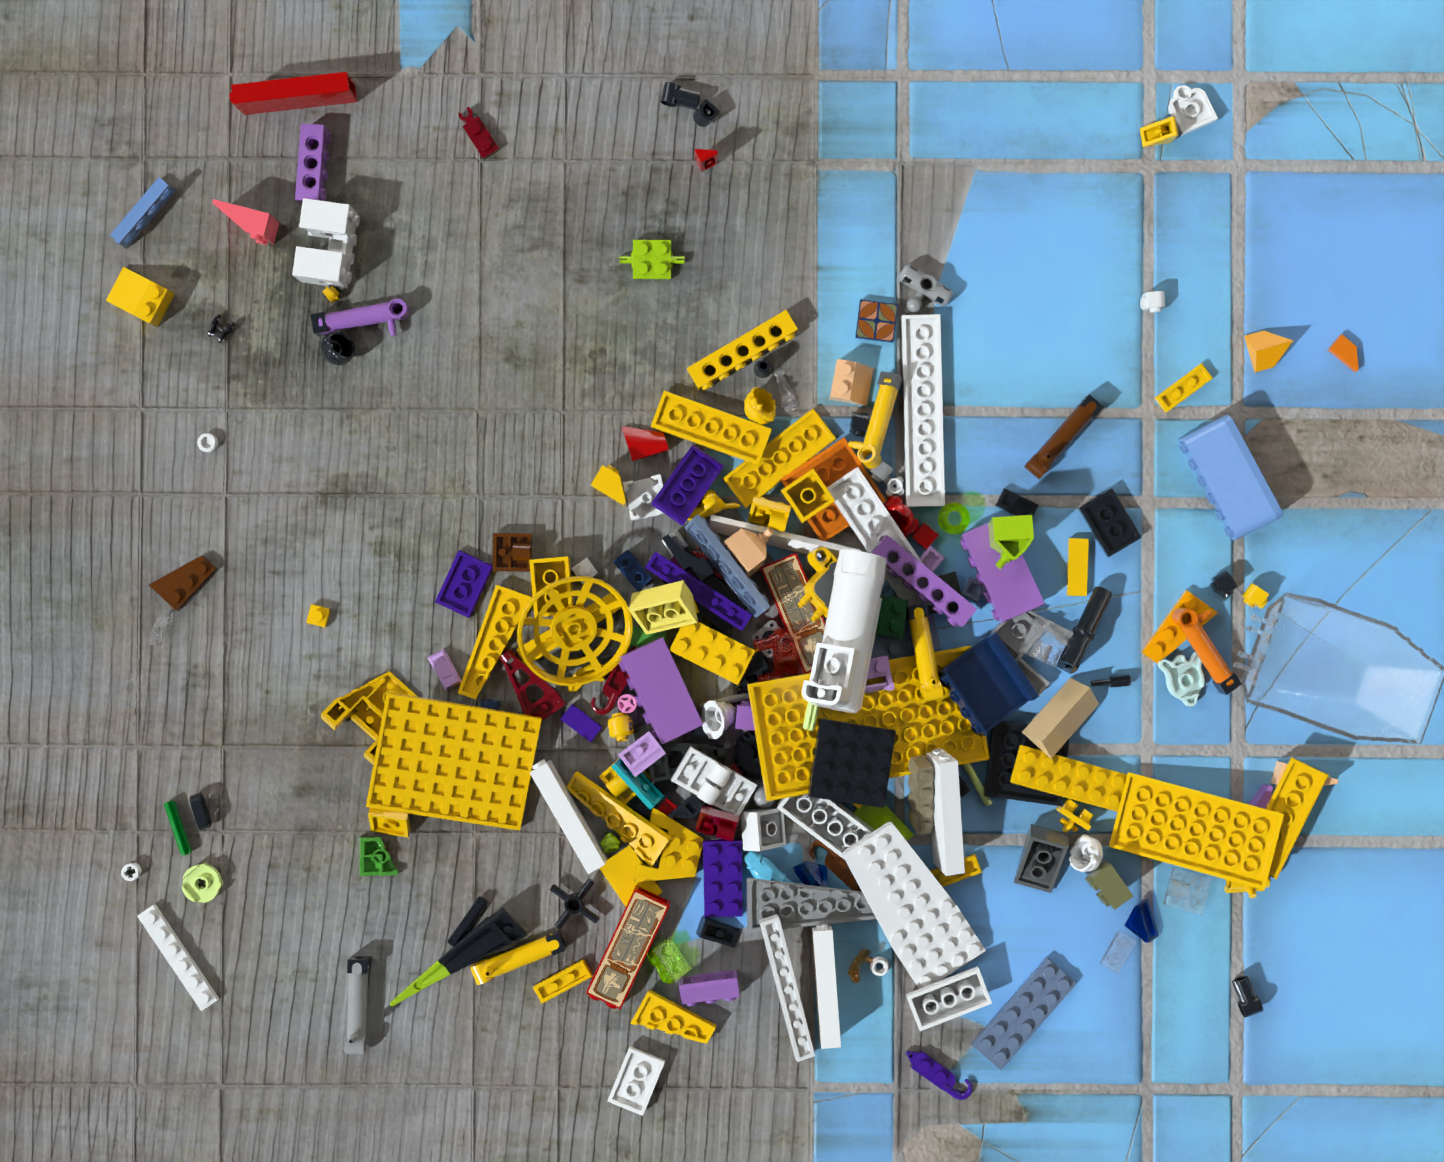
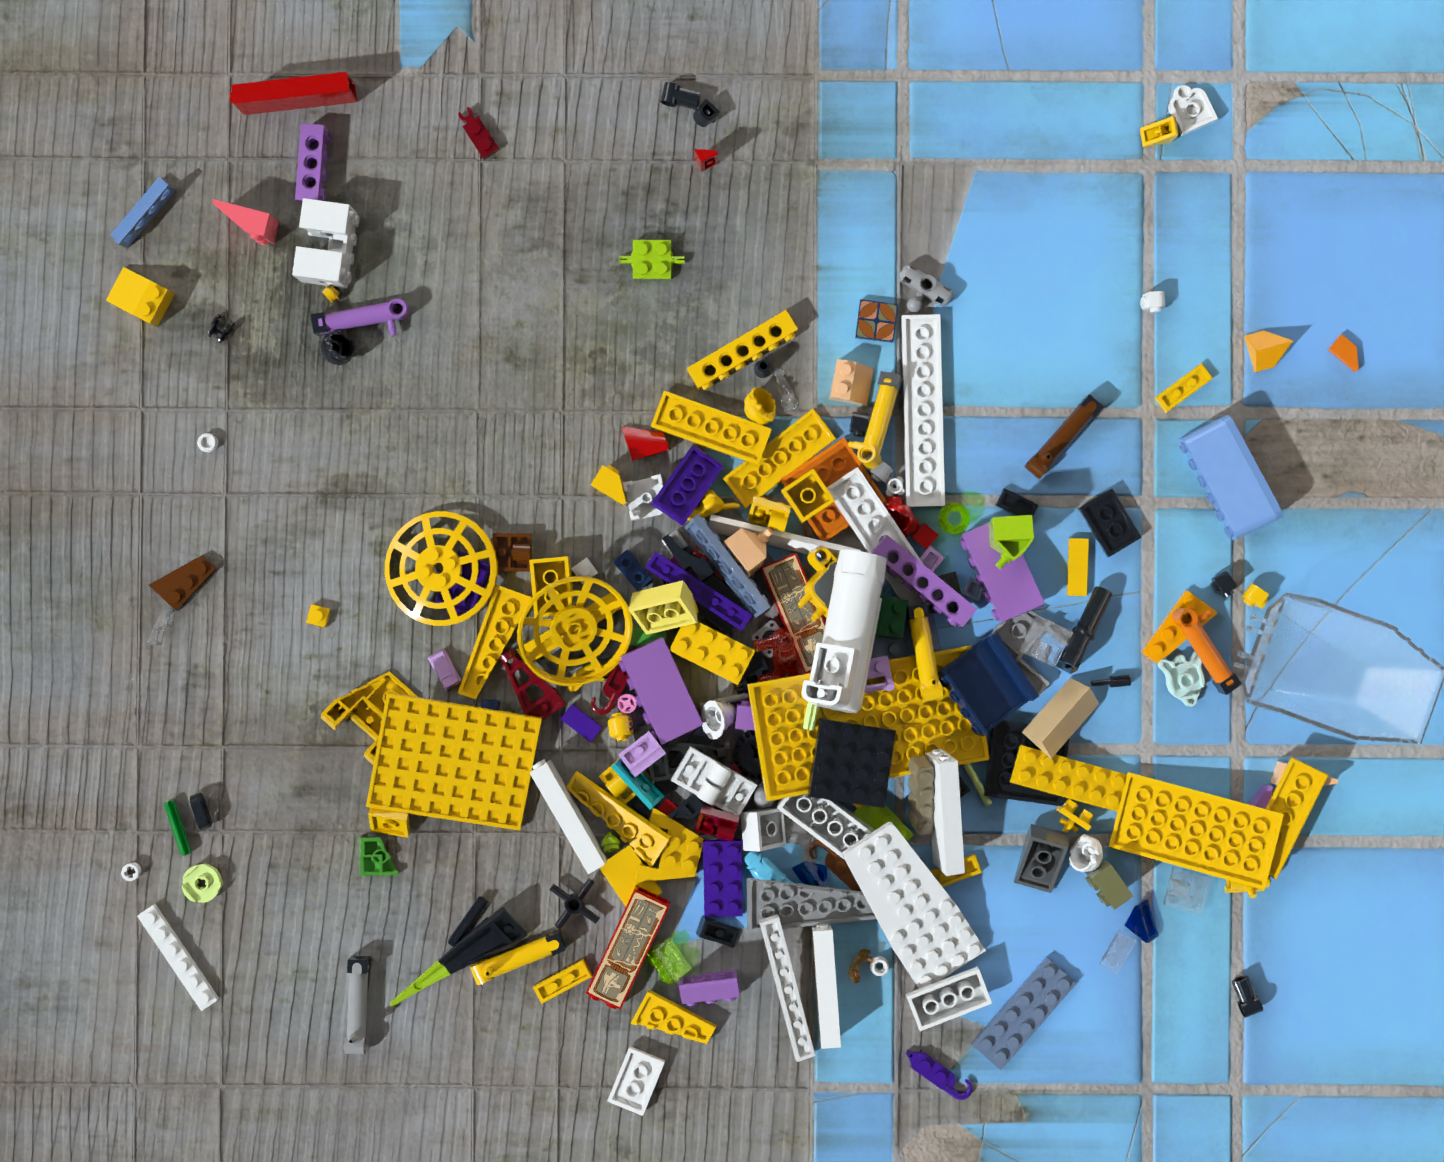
(451, 571): none -> yellow dish

